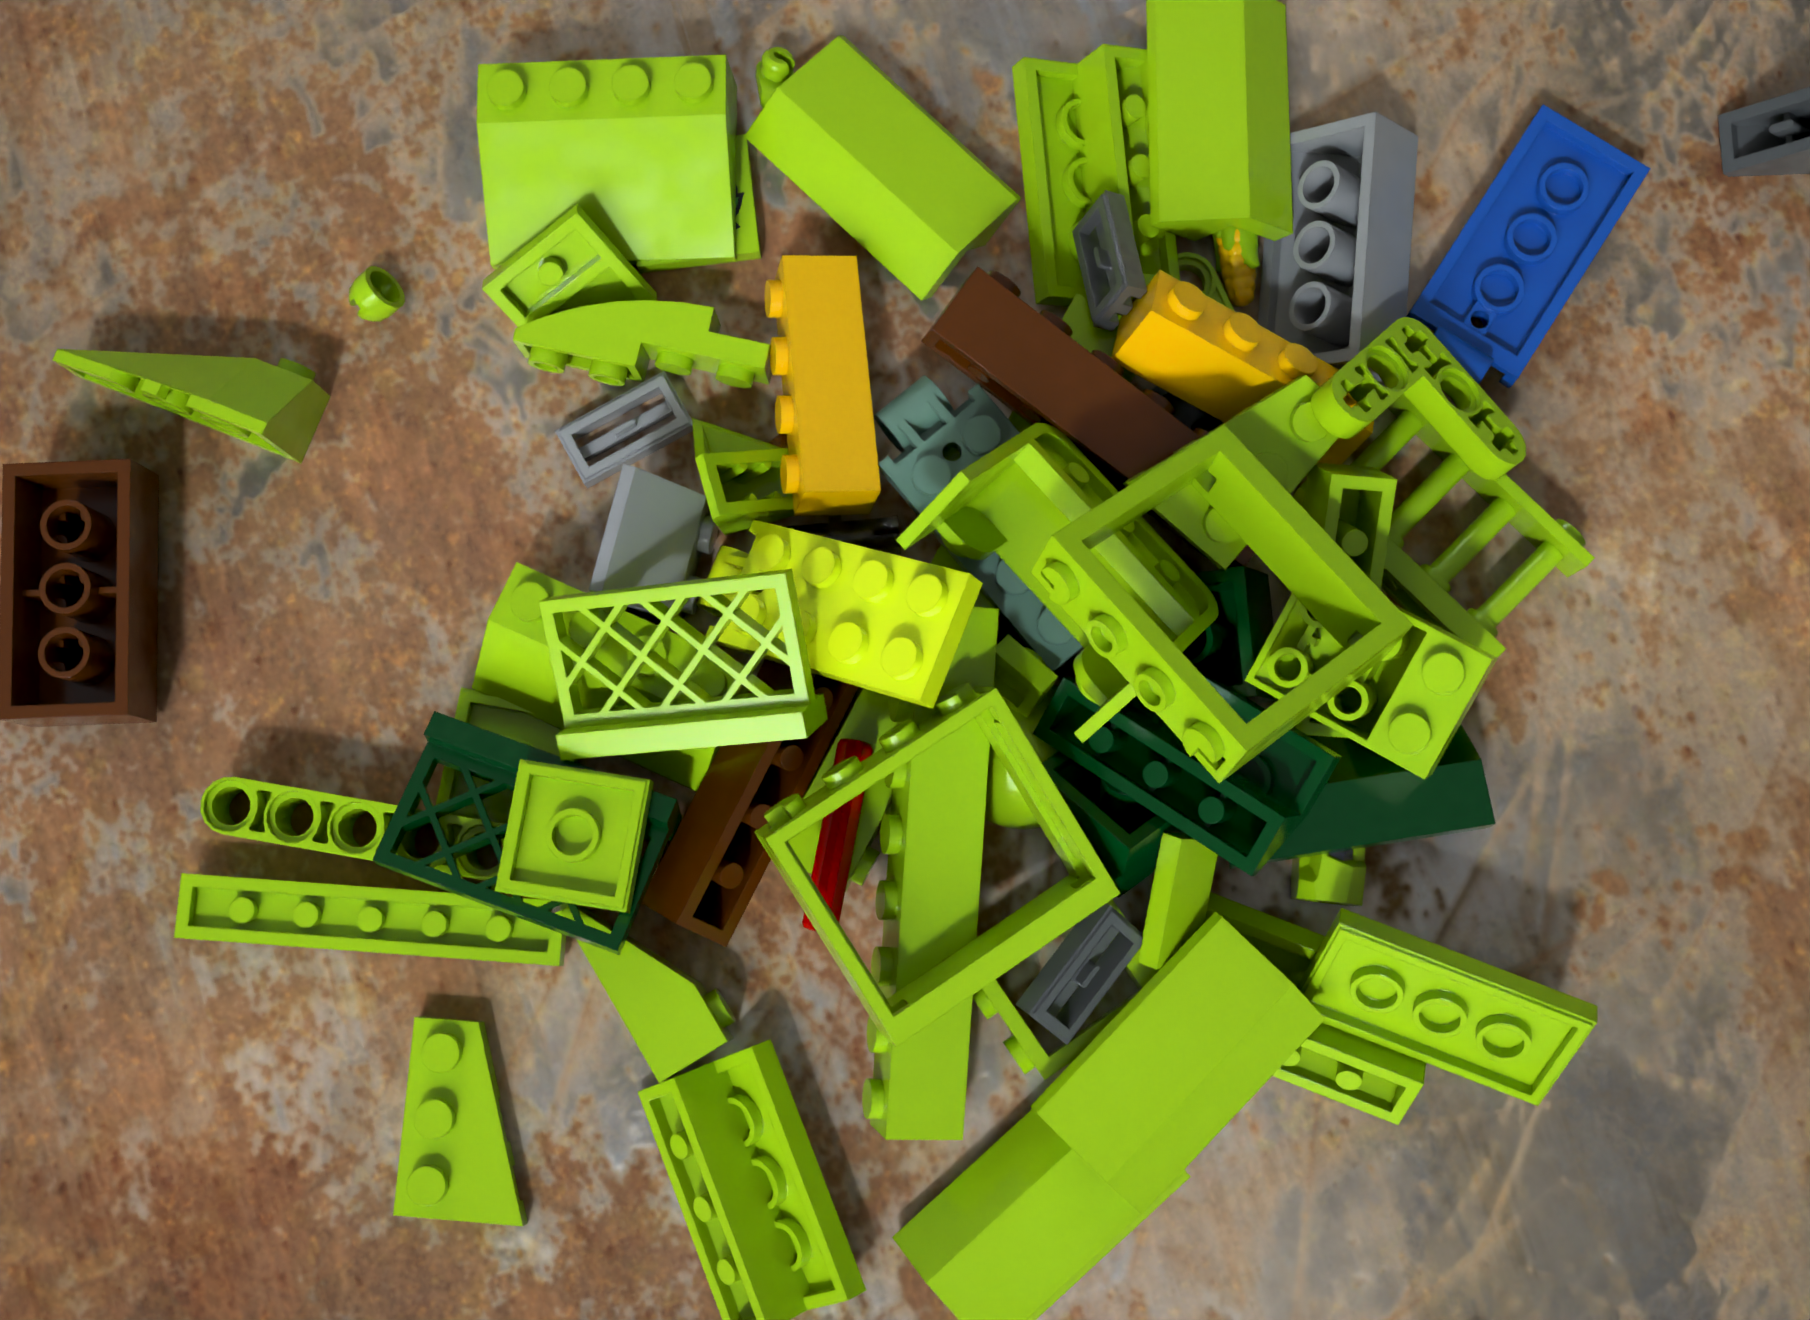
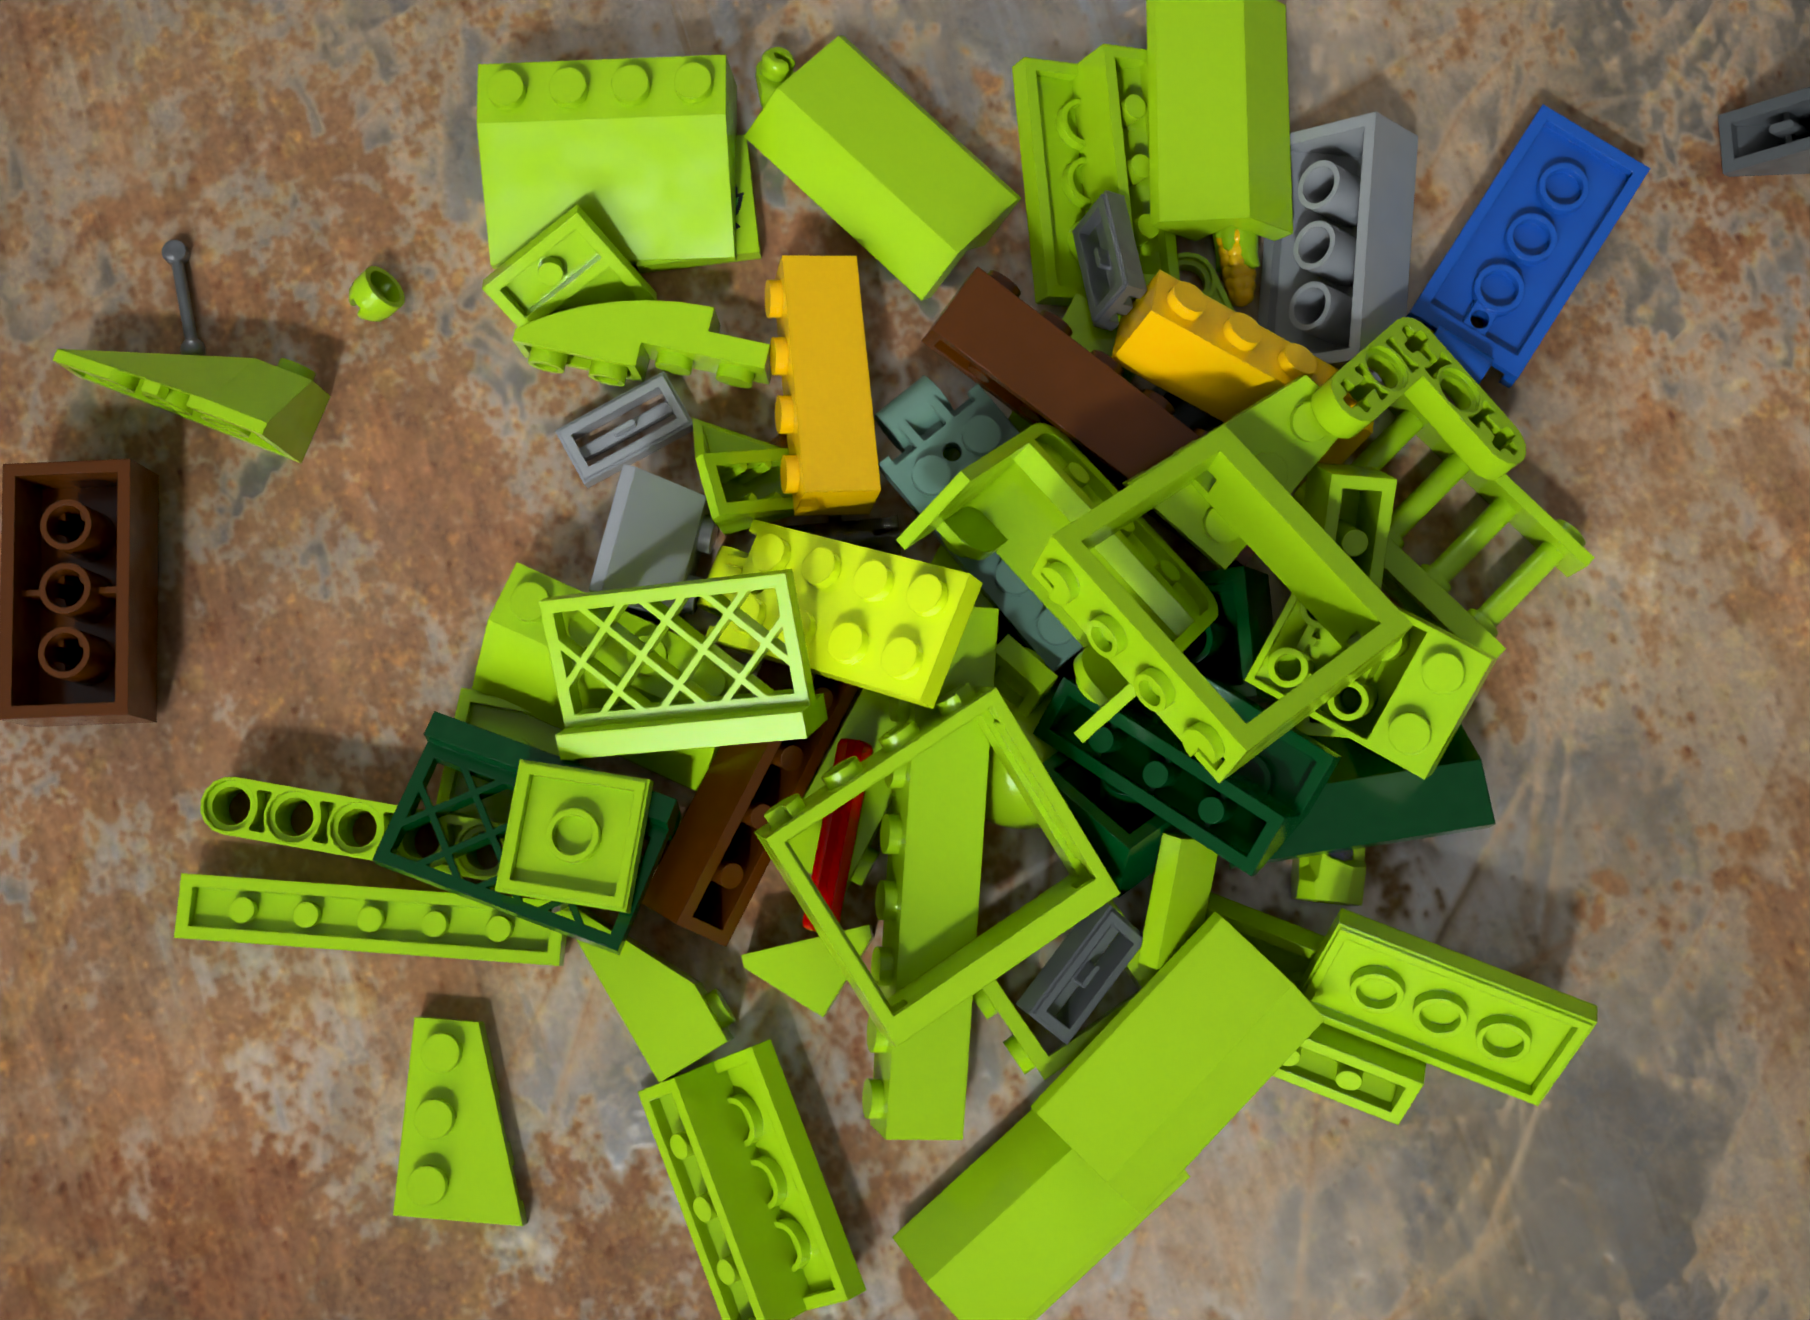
(177, 256): none -> flat silver hinge
(806, 969): none -> lime slope

